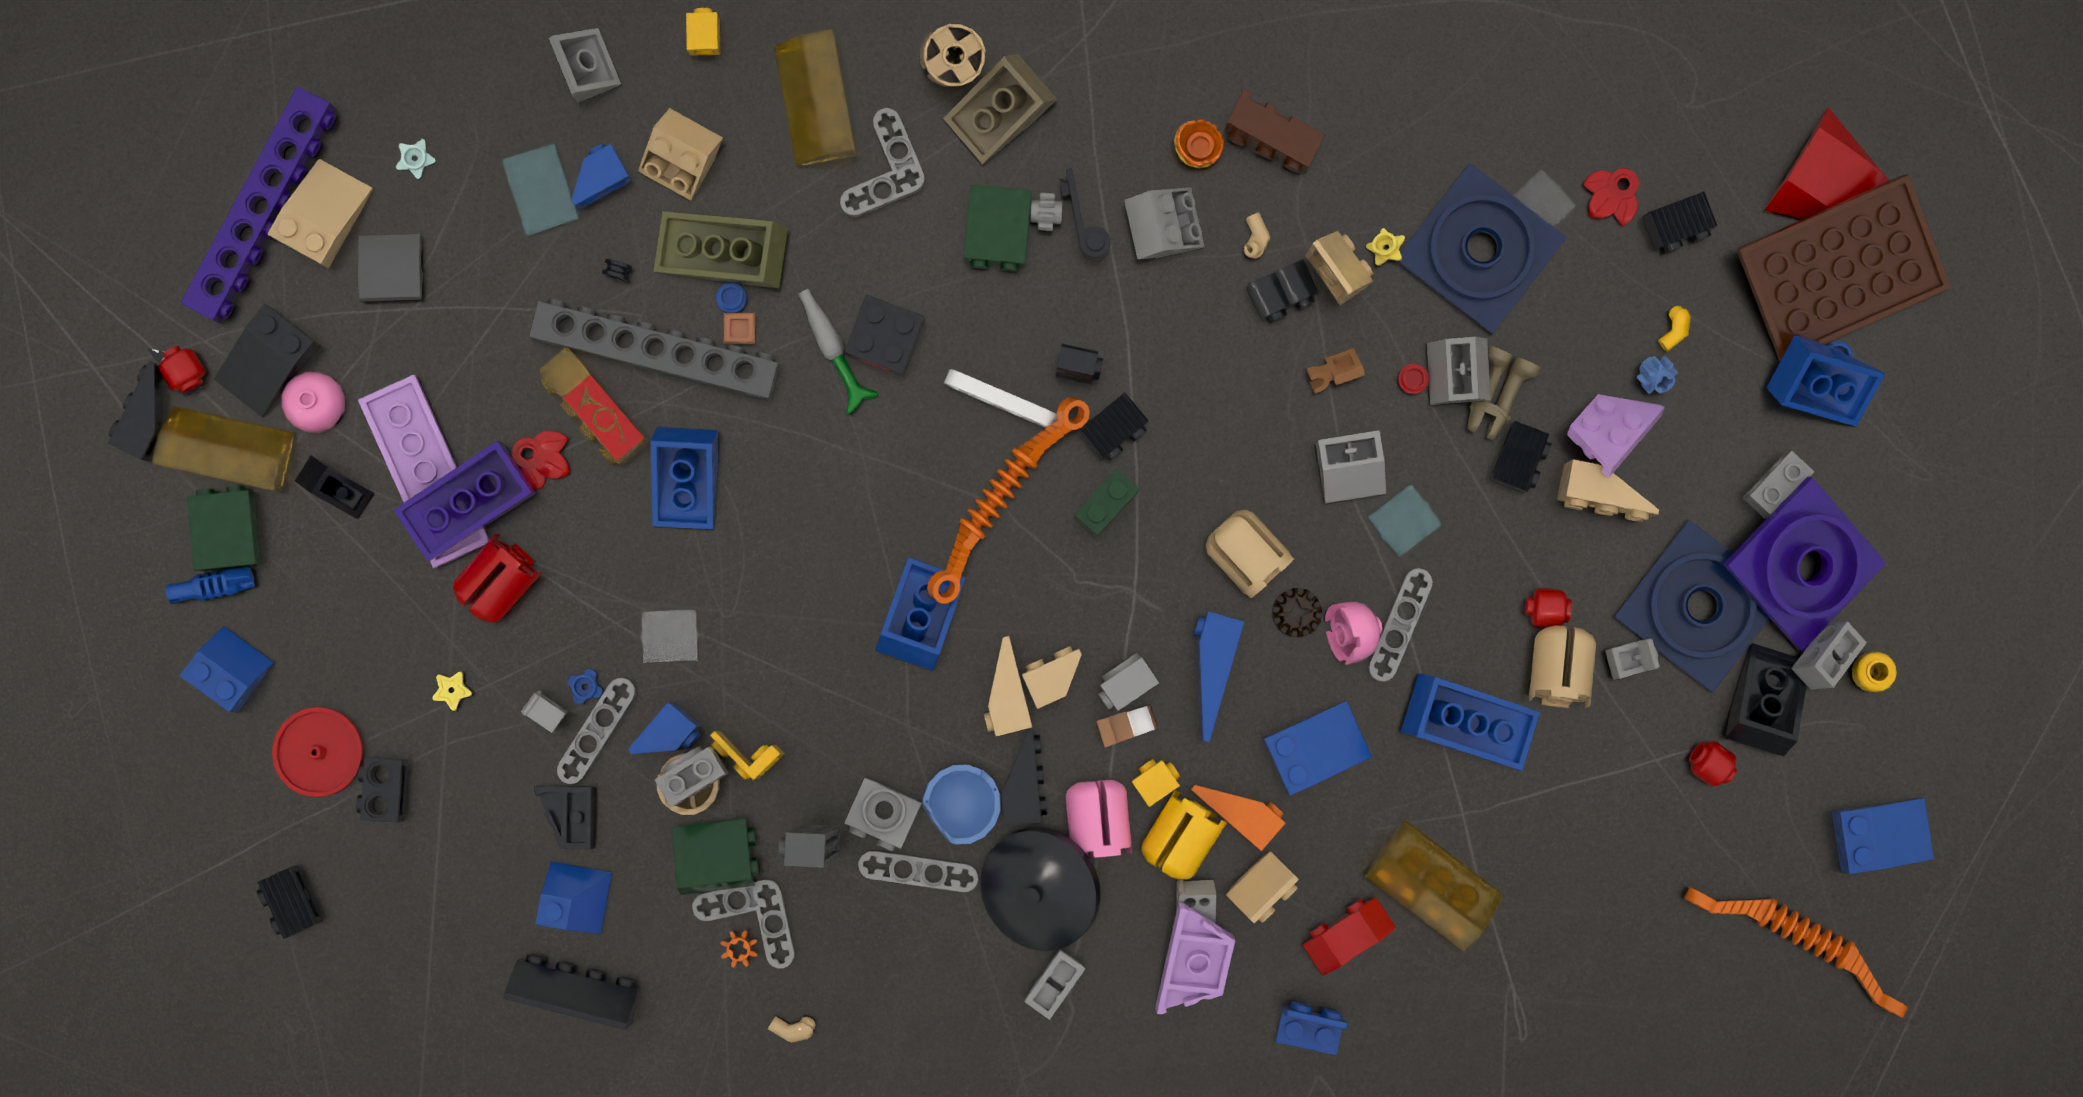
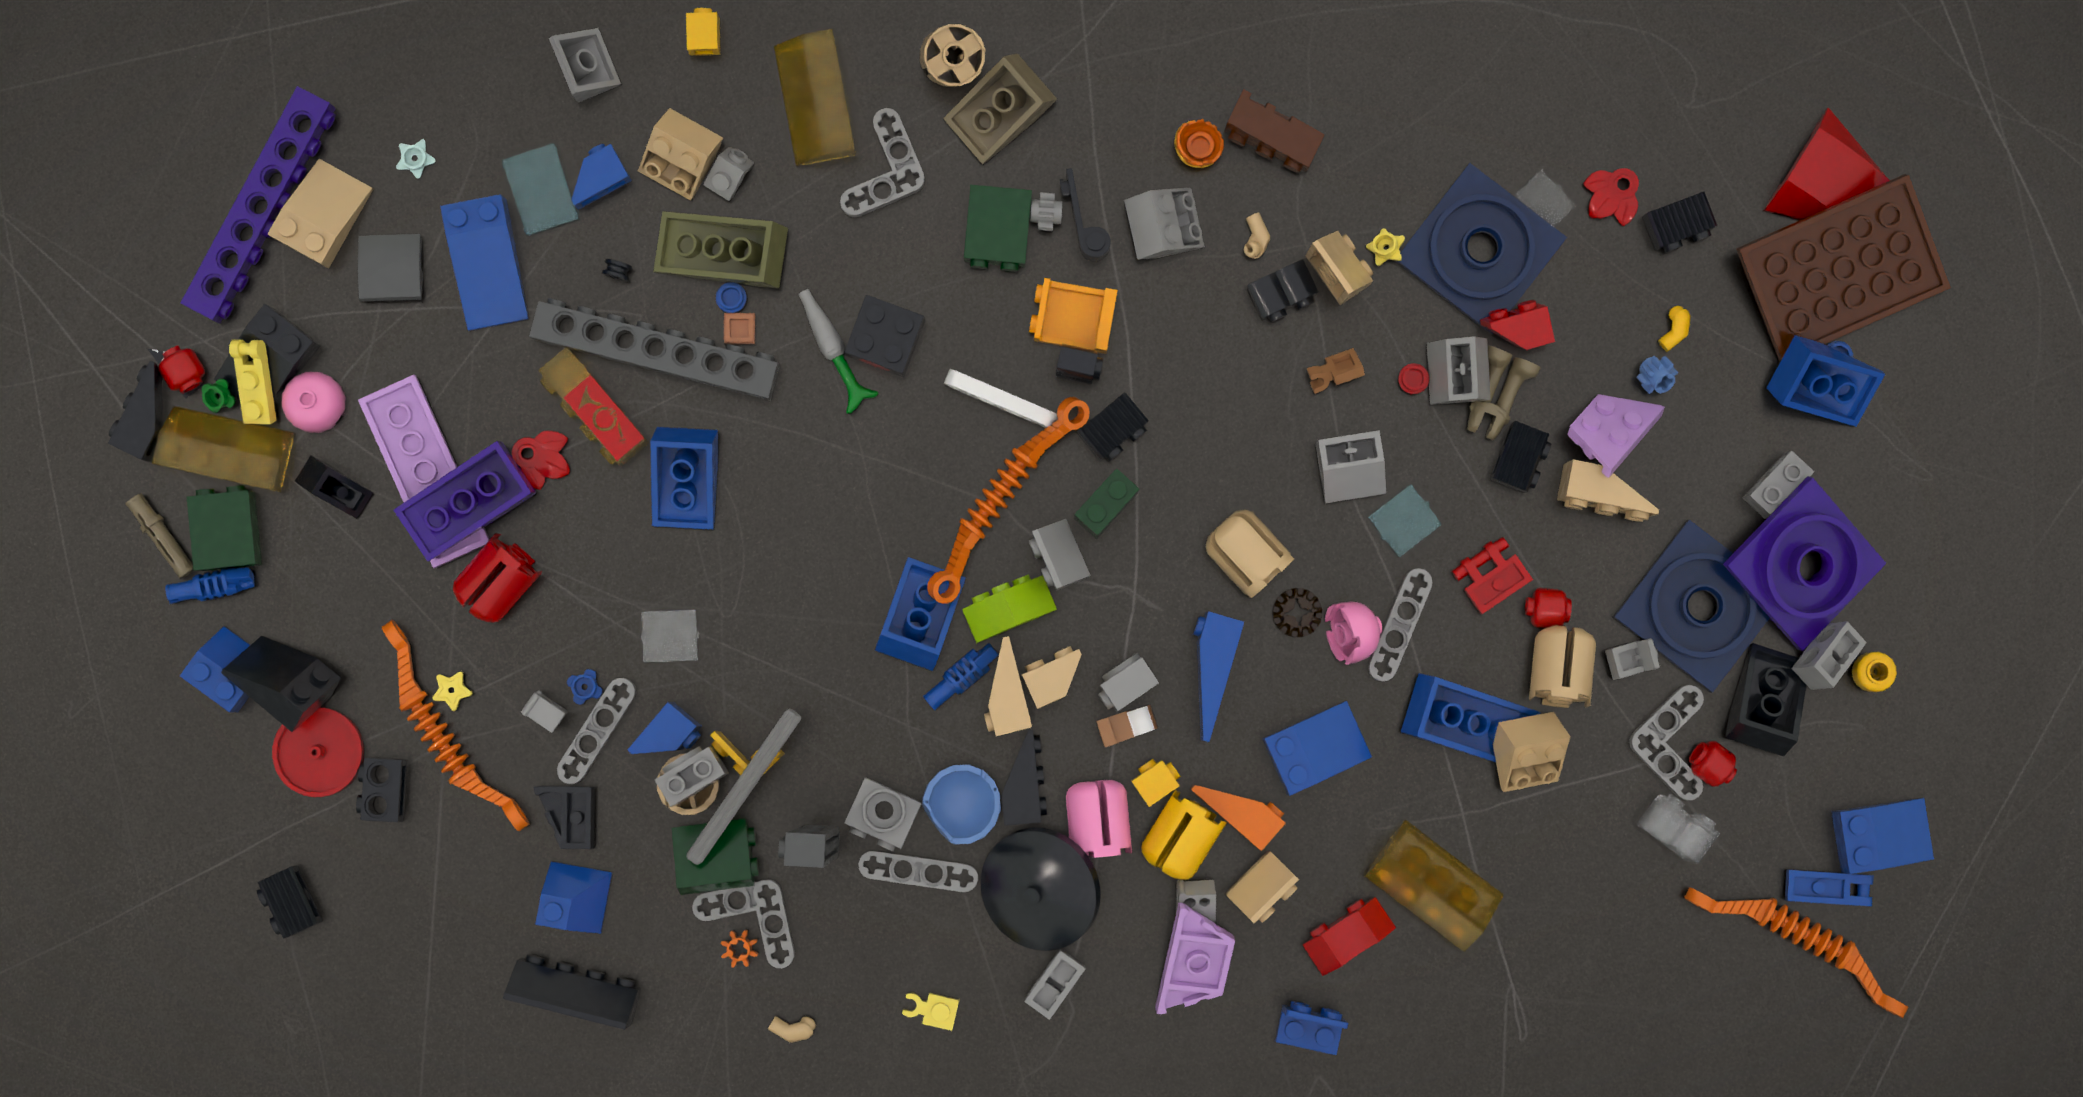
(157, 531): none -> dark tan pin
(210, 397): none -> green plate
(253, 381): none -> light yellow plate
(282, 680): none -> black slope
(411, 698): none -> orange piece
(485, 261): none -> blue slope
(728, 172): none -> light grey bracket
(743, 786): none -> light grey axle
(937, 1010): none -> light yellow plate
(961, 675): none -> blue hinge
(1008, 607): none -> lime brick
(1060, 555): none -> light grey slope
(1073, 315): none -> light orange panel
(1496, 584): none -> red plate
(1523, 327): none -> red slope
(1530, 751): none -> tan slope
(1660, 736): none -> light grey beam
(1681, 832): none -> clear brick
(1827, 887): none -> blue plate

